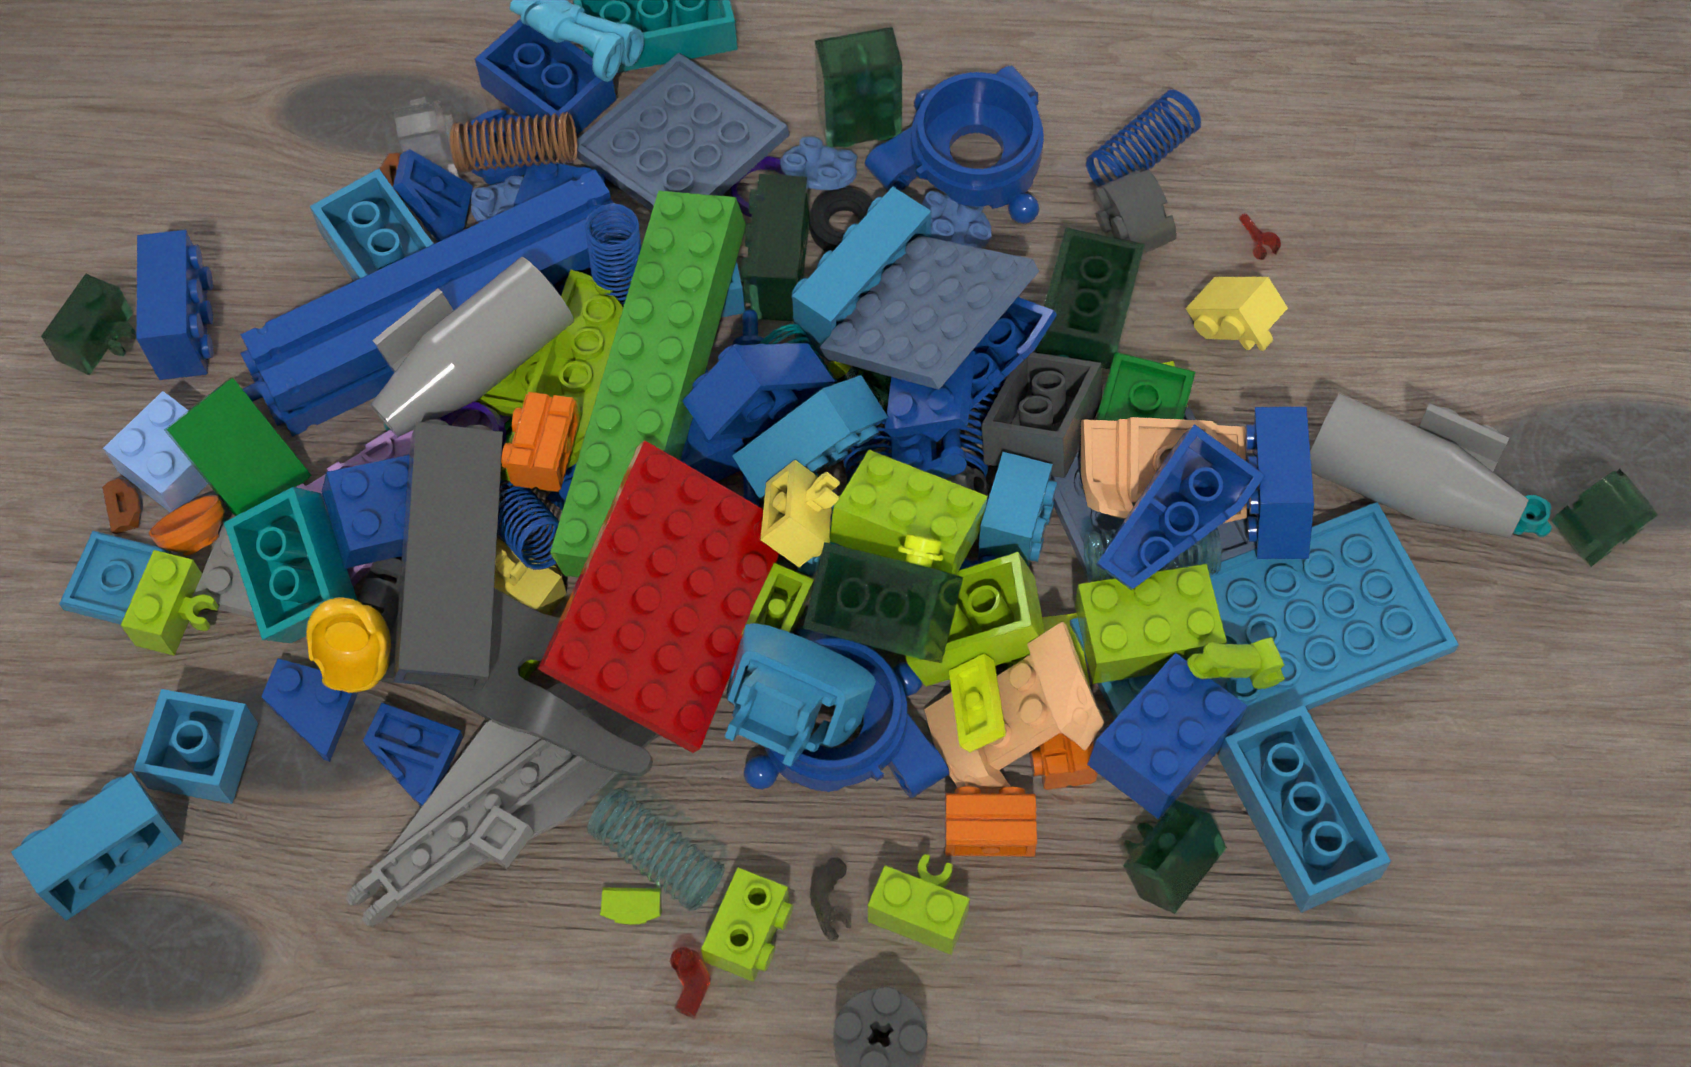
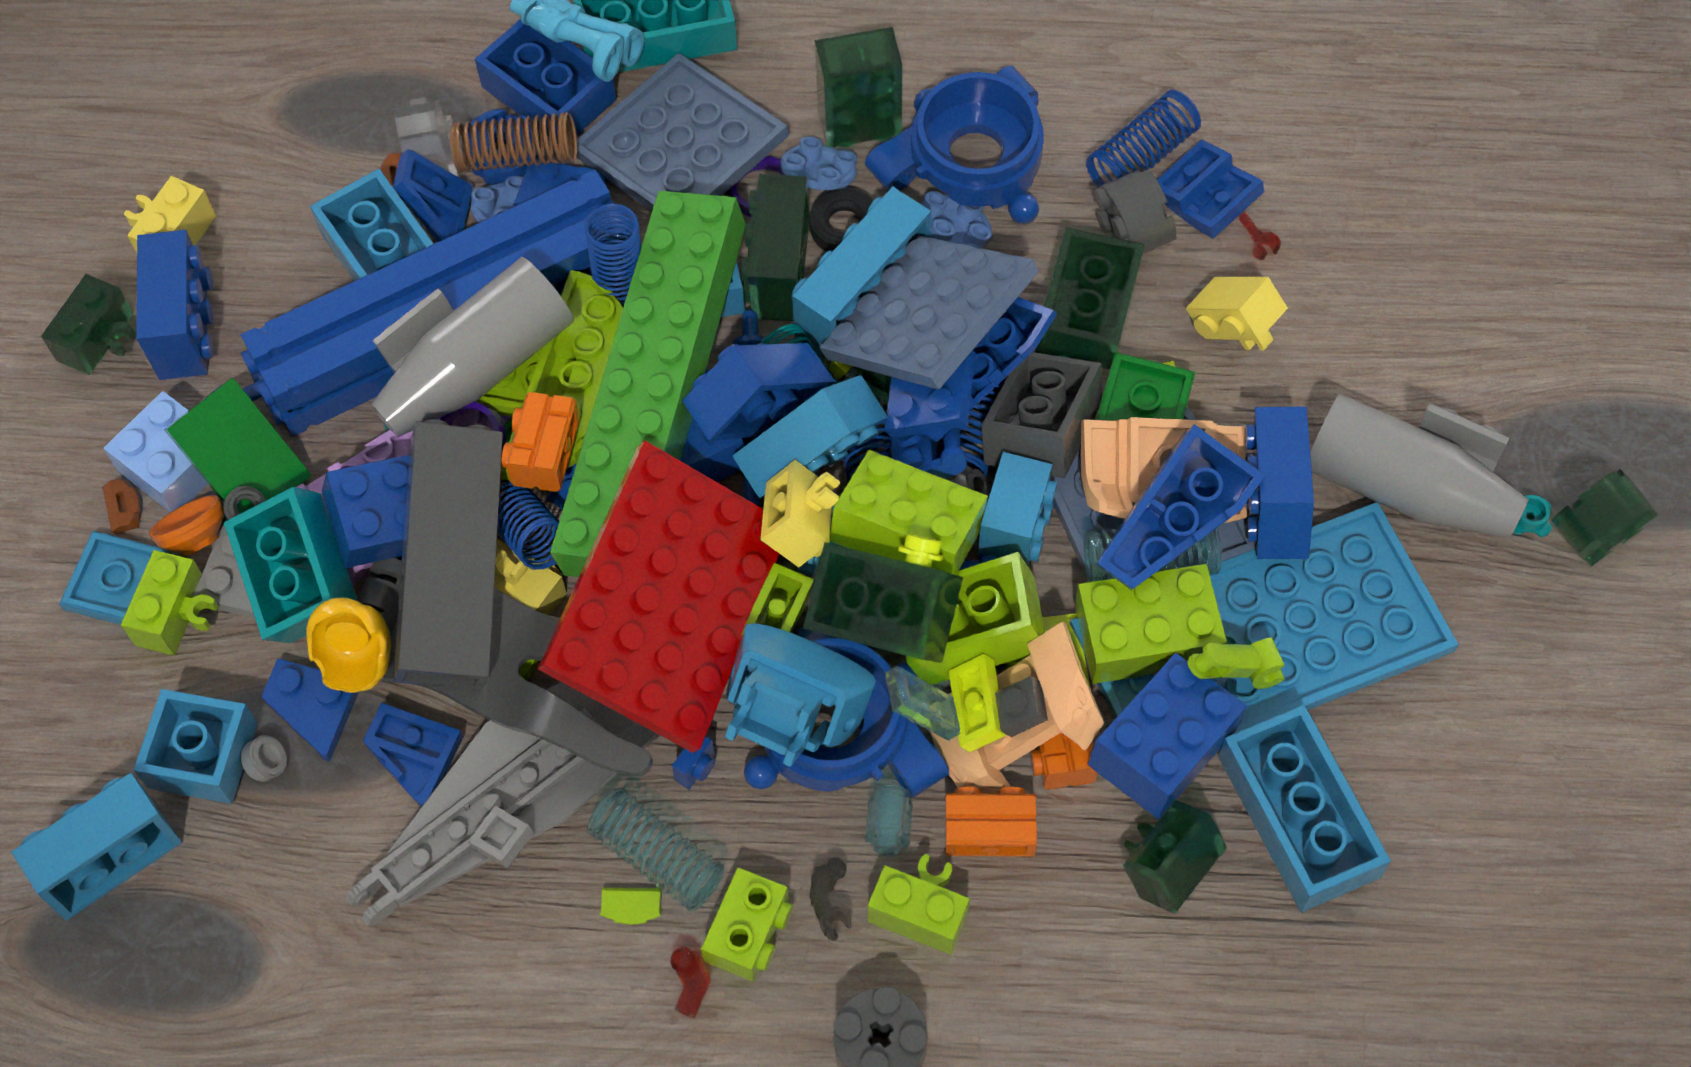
(173, 209): none -> light yellow brick
(241, 493): none -> dark grey plate
(263, 758): none -> light grey tile
(695, 765): none -> blue plate
(889, 819): none -> clear light blue brick
(922, 703): none -> clear light blue plate
(1021, 706): none -> dark grey plate
(1208, 188): none -> blue slope

